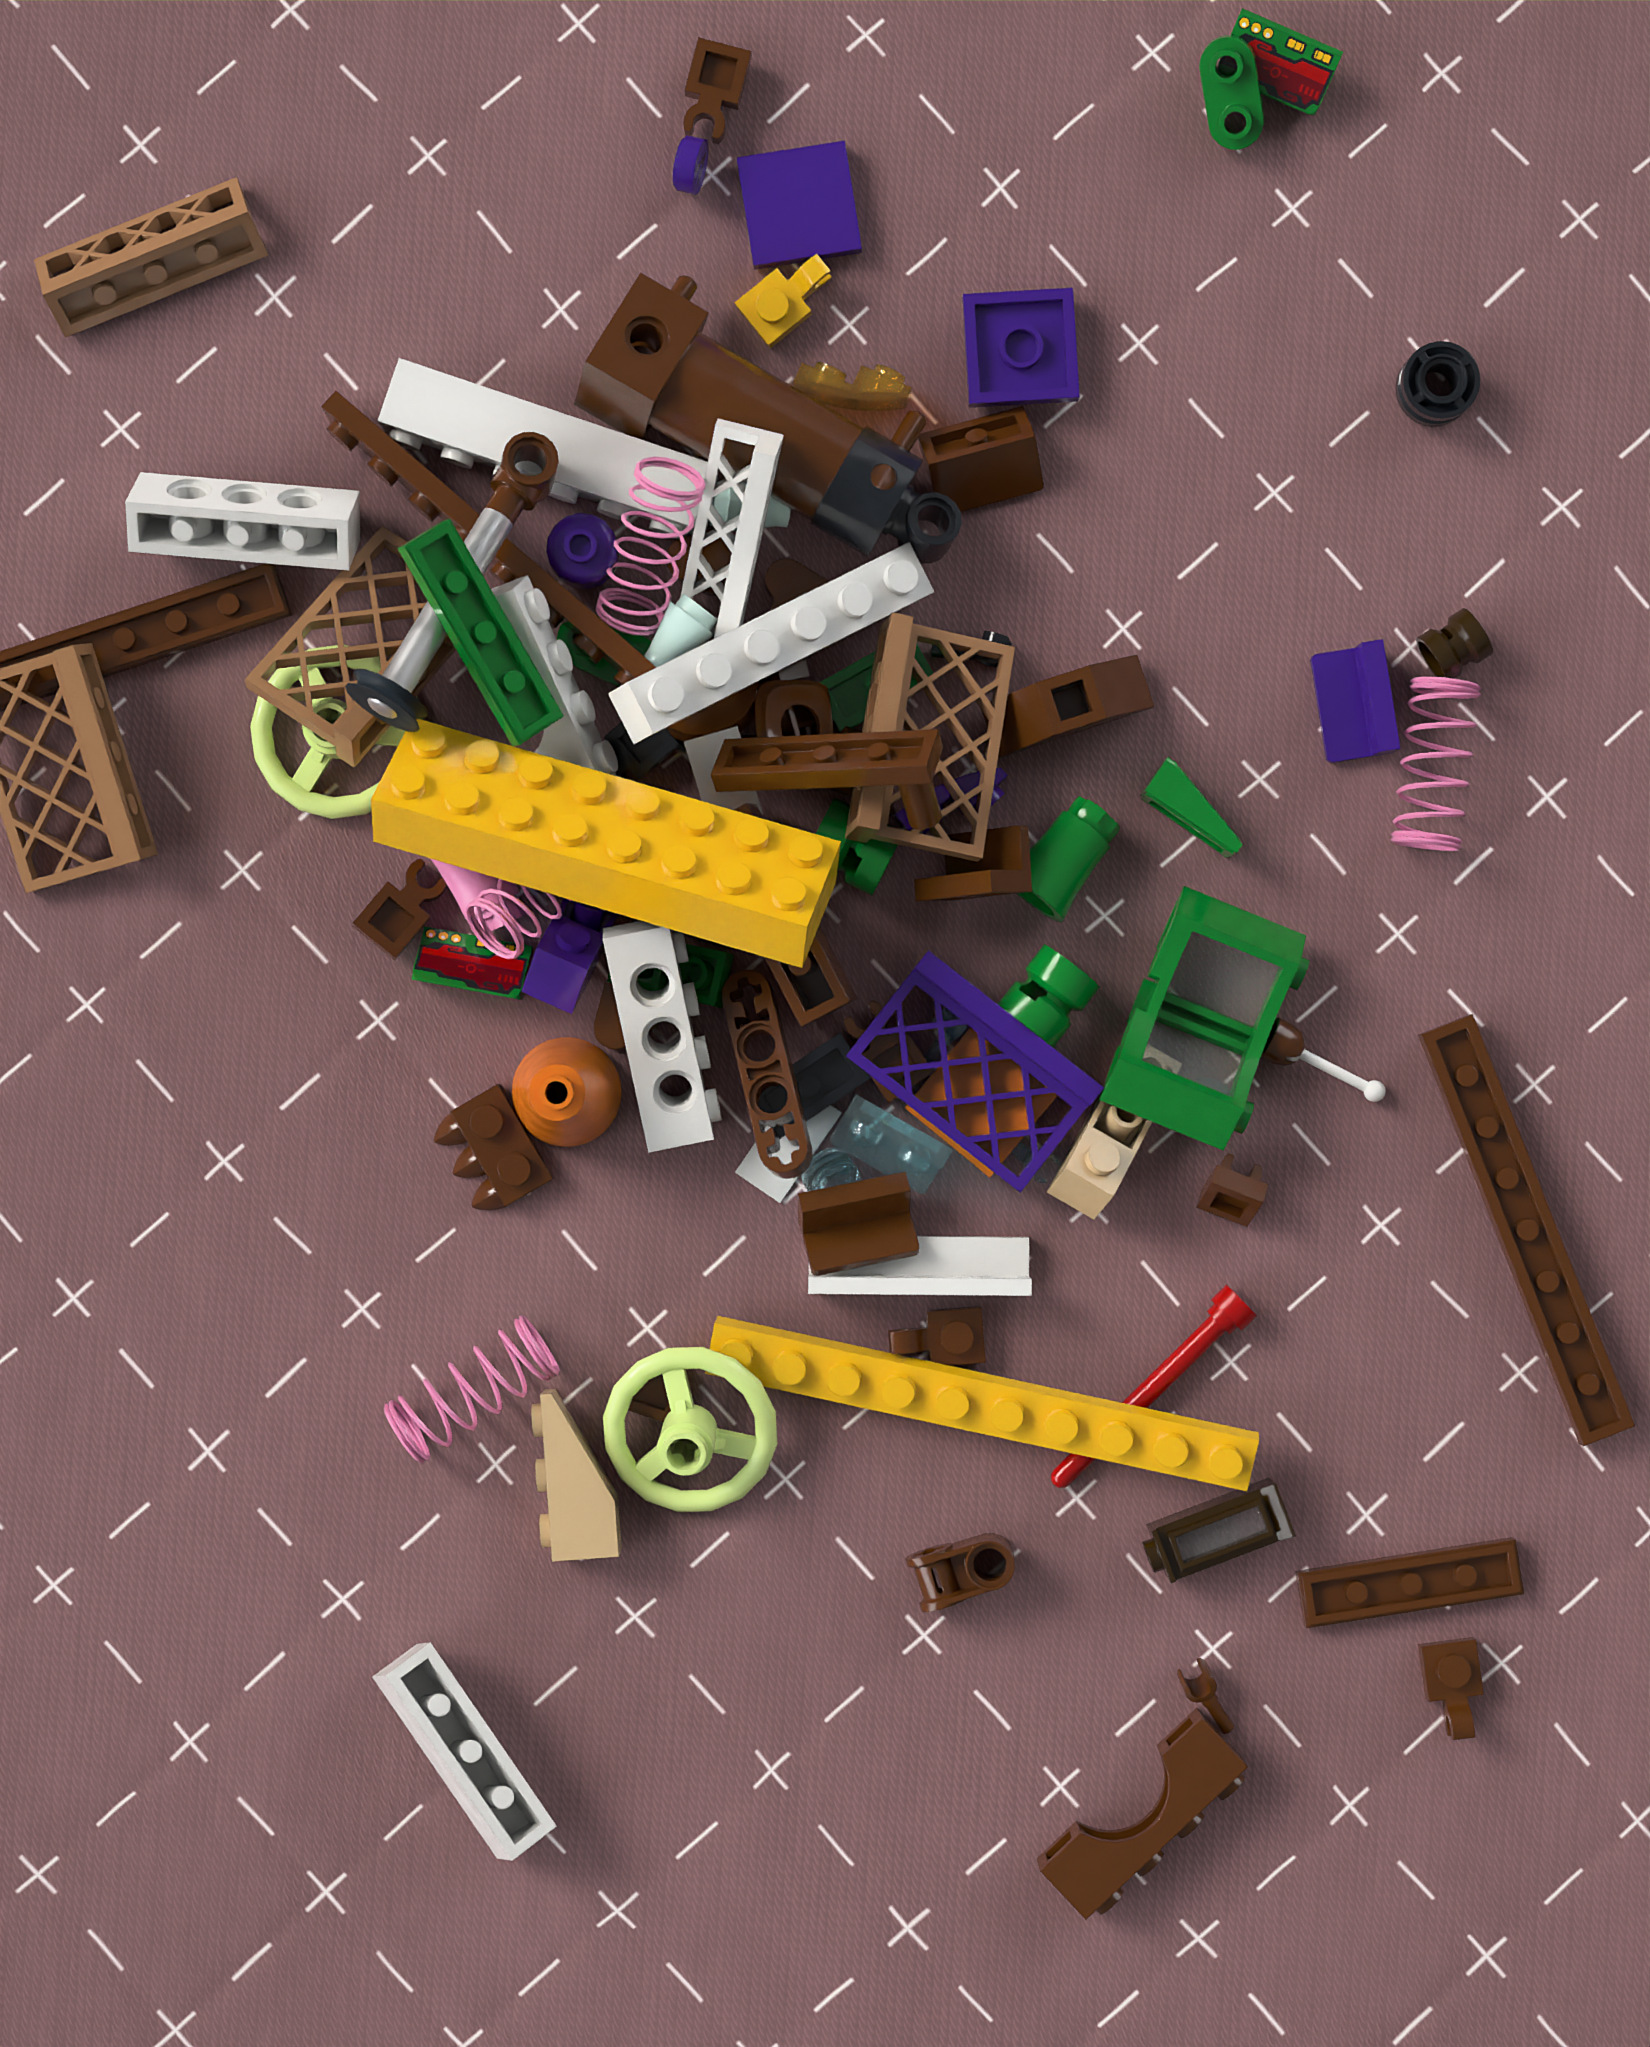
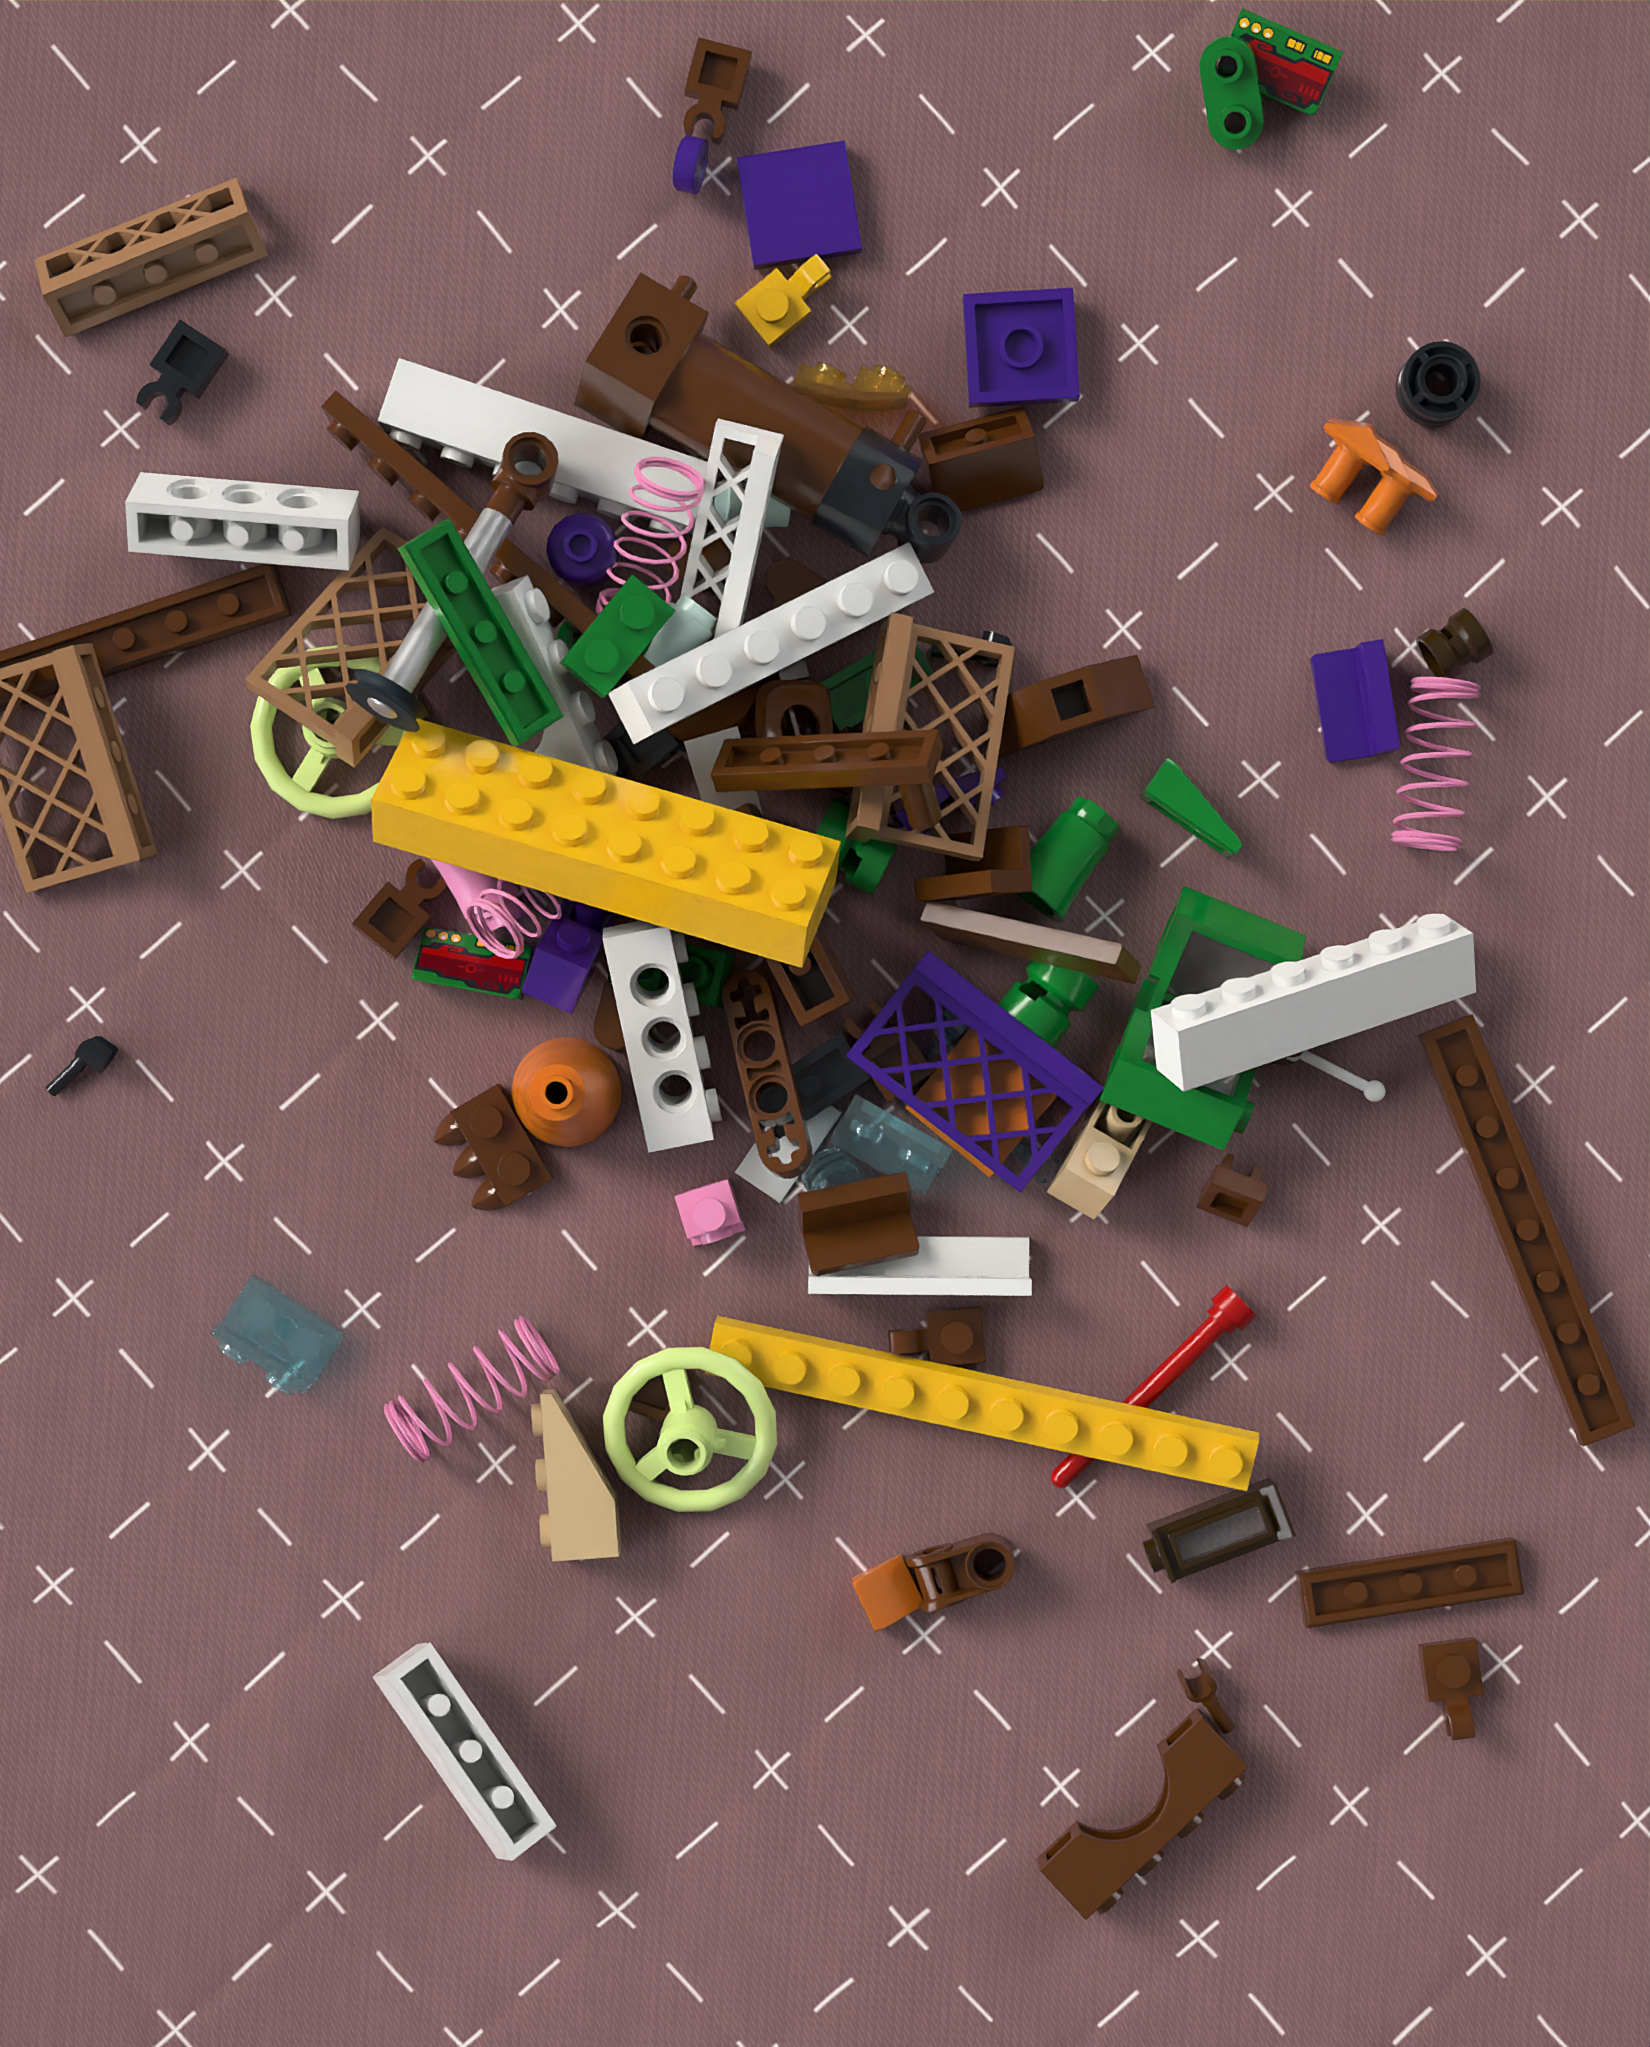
(92, 1052): none -> black hand
(185, 364): none -> black plate
(277, 1336): none -> clear light blue bracket
(617, 636): none -> green plate
(710, 1212): none -> bright pink brick
(887, 1592): none -> orange slope
(1031, 942): none -> tile
(1313, 1001): none -> white brick
(1361, 445): none -> orange connector

